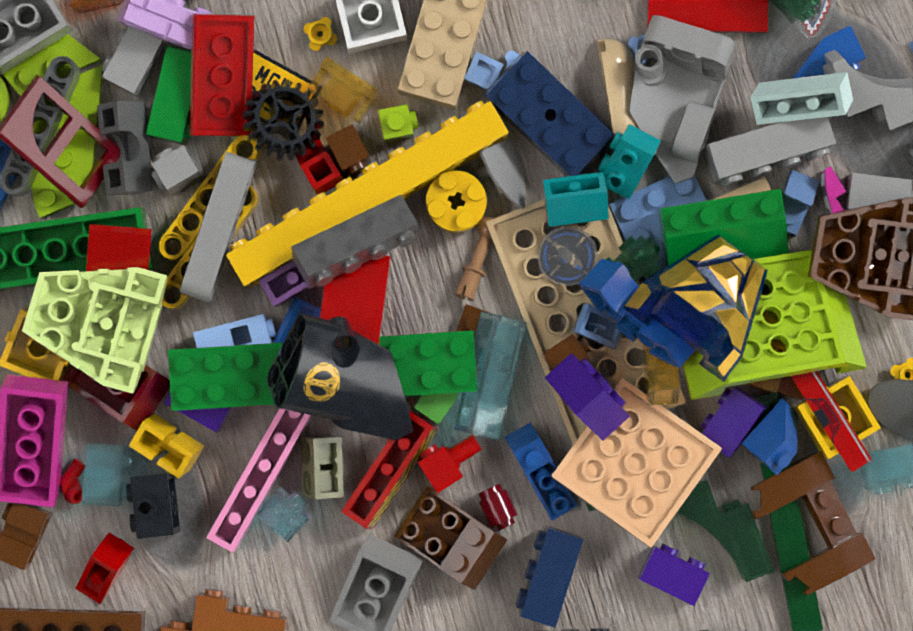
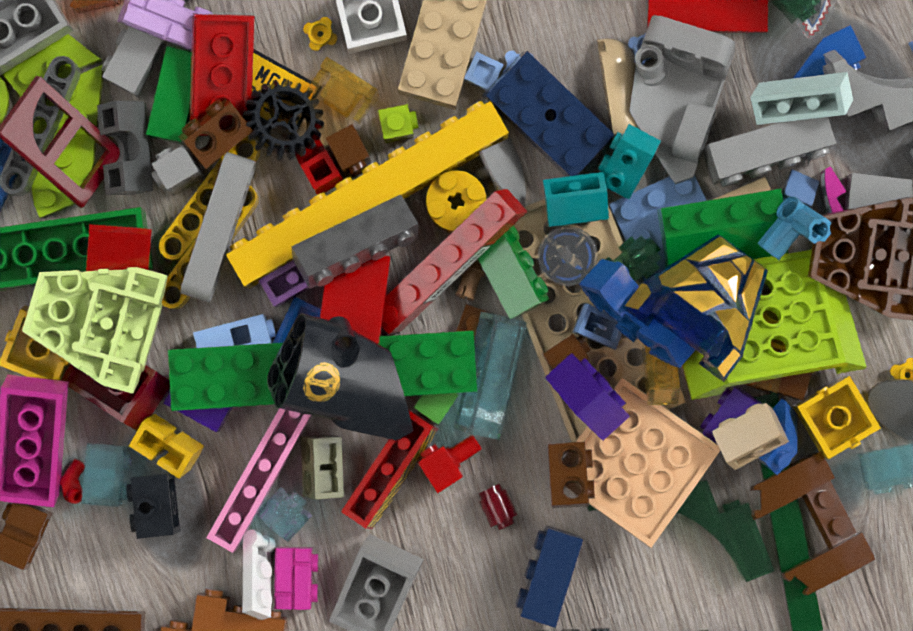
(104, 567): red slope -> none
(219, 139): none -> reddish brown brick
(257, 574): none -> white plate
(294, 578): none -> dark pink brick
(450, 259): none -> brick
(450, 538): reddish brown slope -> none
(513, 276): none -> brick
(539, 468): blue slope -> none
(562, 475): none -> reddish brown brick
(674, 575): dark purple brick -> none
(749, 435): none -> tan brick
(794, 220): none -> dark azure piece
(832, 419): red sticker -> none

